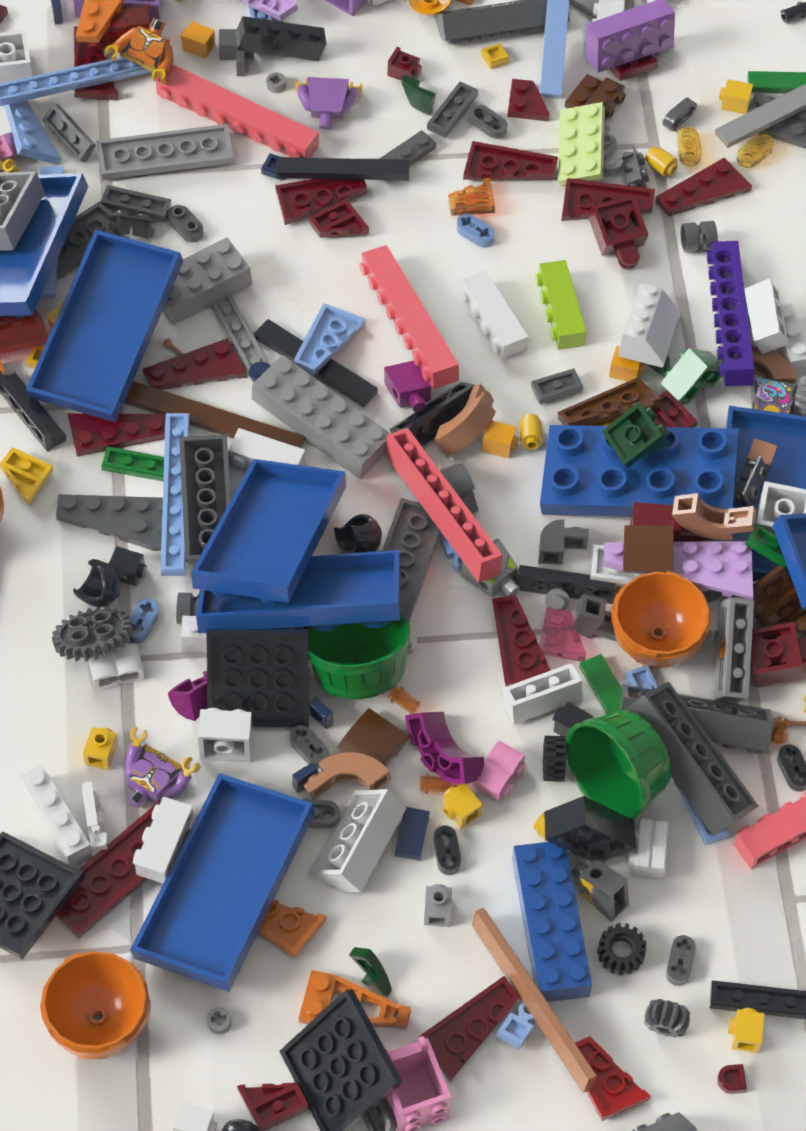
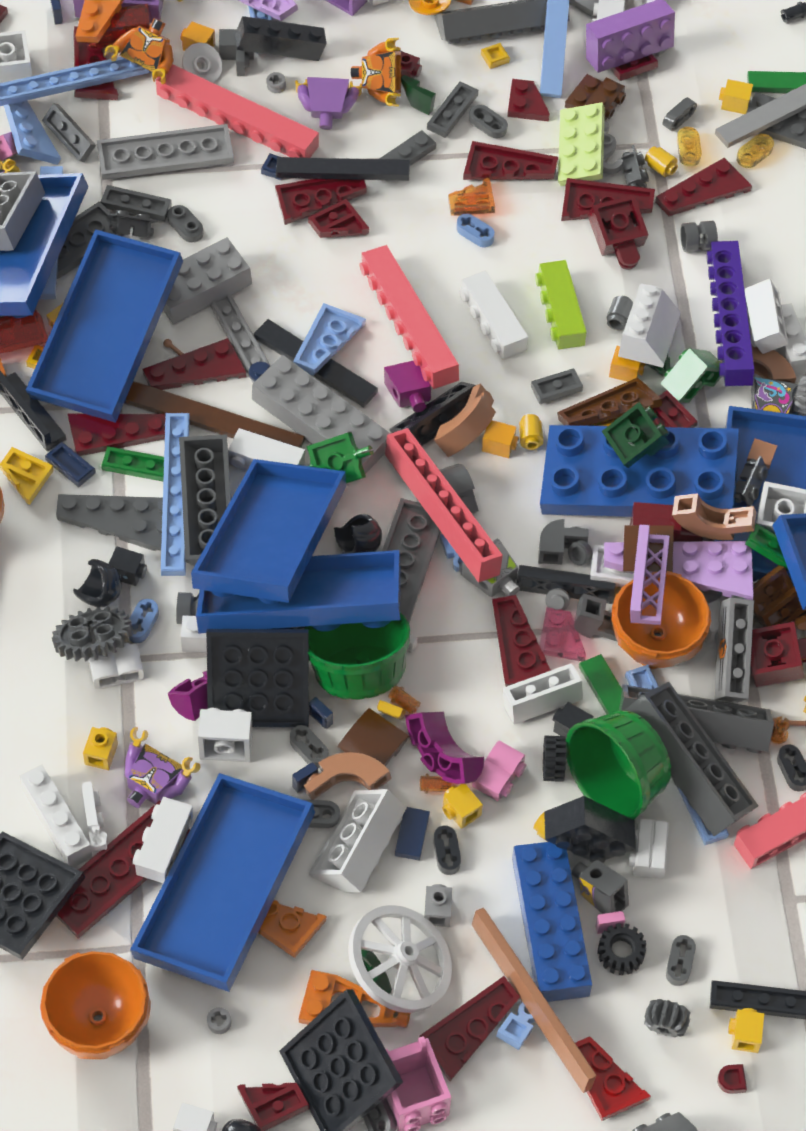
(70, 464): none -> dark blue tile
(207, 57): none -> white dish
(340, 454): none -> green plate
(381, 72): none -> torso
(391, 710): none -> yellow tile
(402, 956): none -> white wheel
(580, 552): none -> dark grey tile
(608, 919): none -> bright pink tile
(619, 312): none -> dark grey brick
(641, 572): none -> lavender fence

